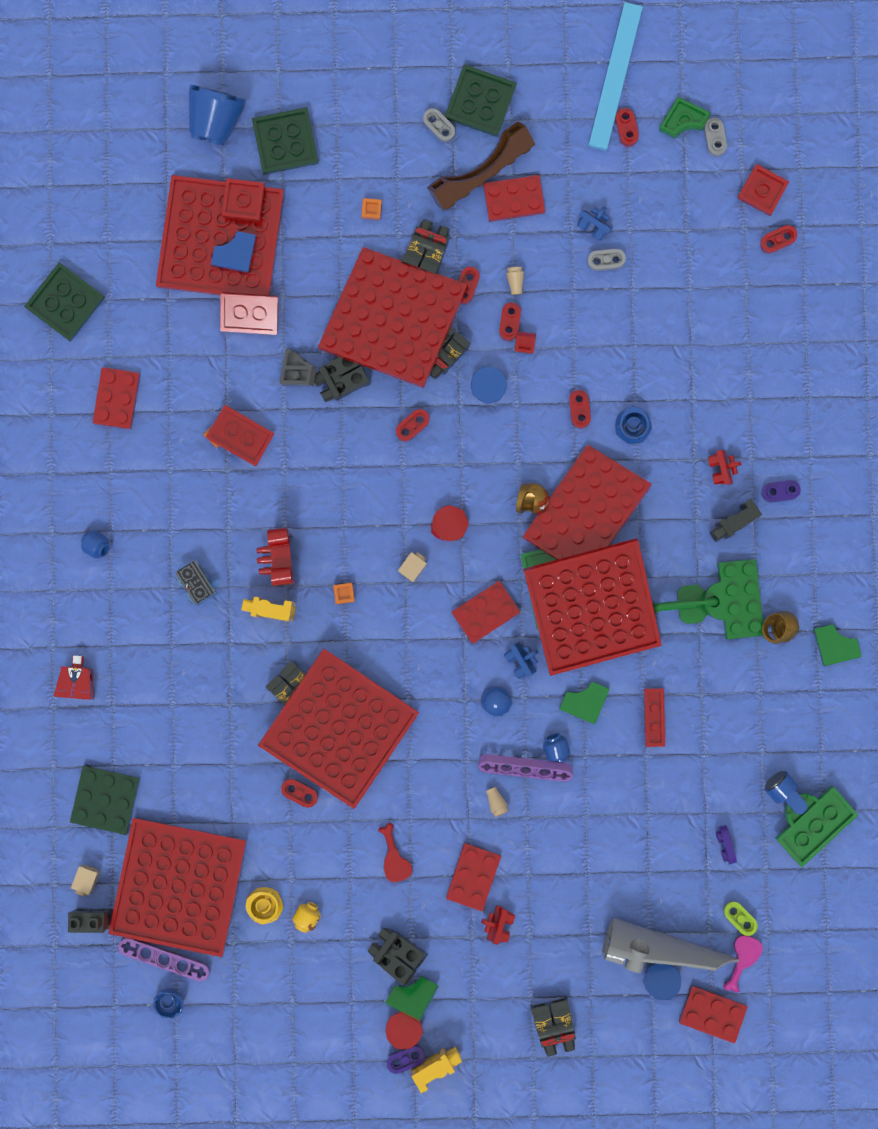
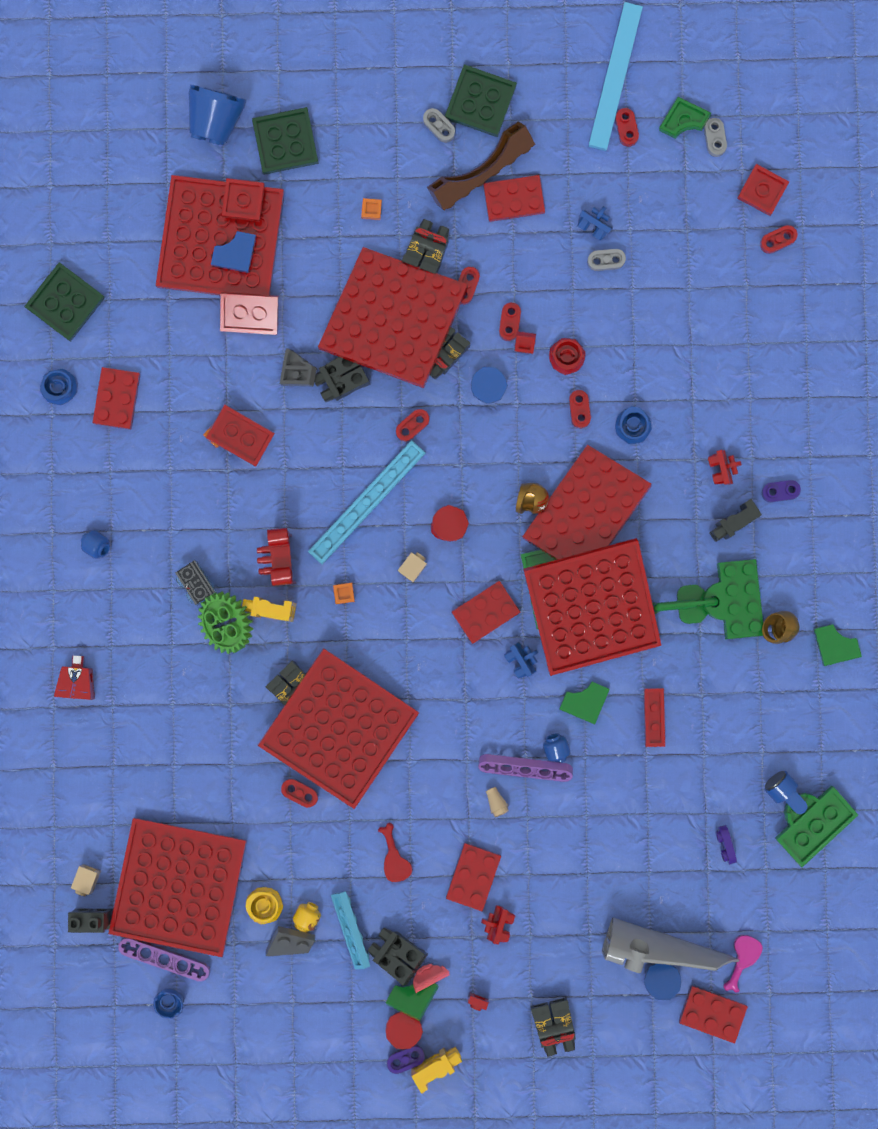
(58, 386): none -> blue hat
(105, 800): dark green plate -> none
(218, 609): none -> bright green gear
(289, 941): none -> dark grey wing
(350, 930): none -> medium azure plate
(366, 502): none -> medium azure tile
(428, 975): none -> coral tile
(477, 1002): none -> red plate
(496, 701): blue hair -> none
(515, 278): tan cone -> none
(566, 356): none -> red hat
(739, 918): lime plate -> none

